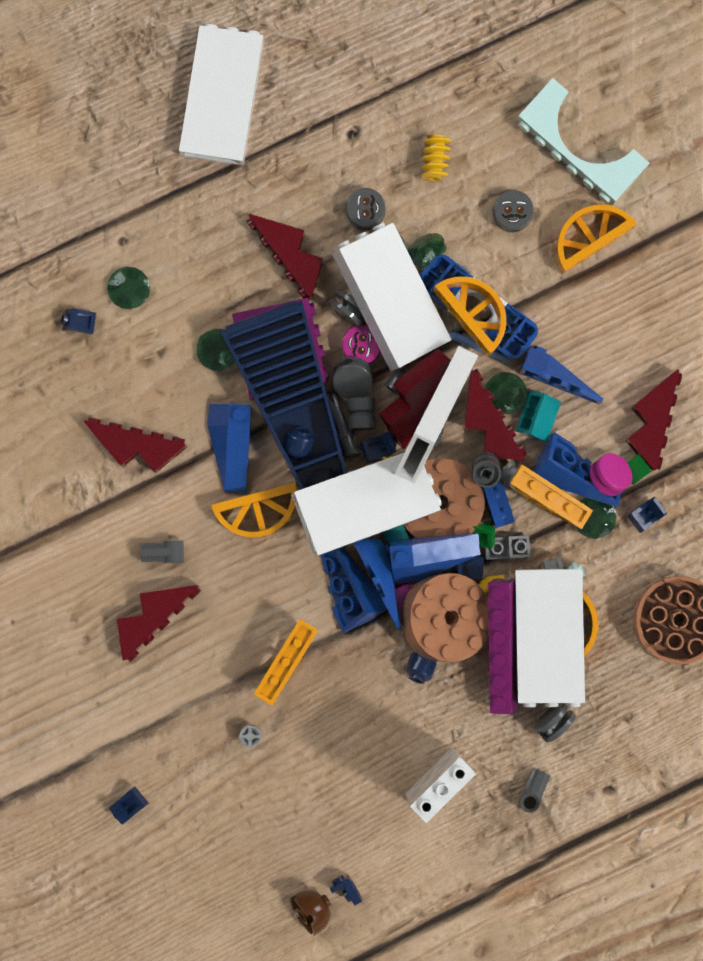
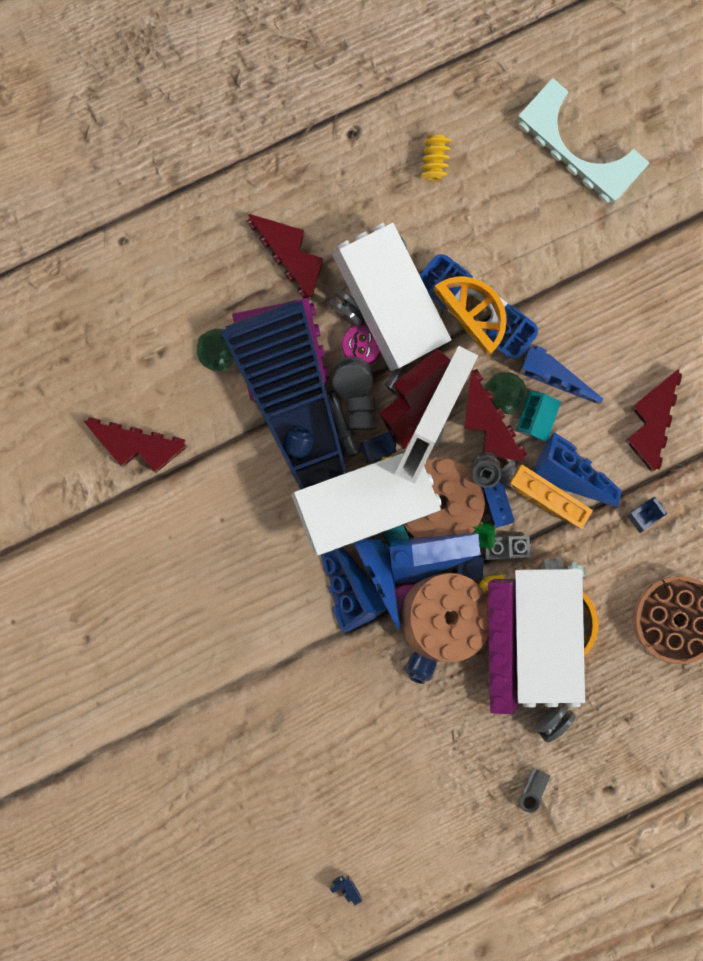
(78, 321): dark blue bracket -> none
(128, 287): clear green dish -> none
(128, 805): dark blue bracket -> none
(156, 610): dark red slope -> none
(163, 552): dark grey piece -> none
(221, 94): white brick -> none
(230, 437): blue wedge -> none
(246, 501): light orange window -> none
(250, 740): light grey wheel -> none
(285, 662): light orange window -> none
(312, 909): reddish brown cylinder -> none
(365, 208): dark grey head -> none
(426, 249): clear green dish -> none
(439, 785): white brick -> none
(470, 343): medium blue bar -> none
(513, 211): dark grey head -> none
(600, 521): clear green dish -> none
(603, 240): light orange window -> none
(610, 474): dark pink head -> none
(639, 468): green slope -> none

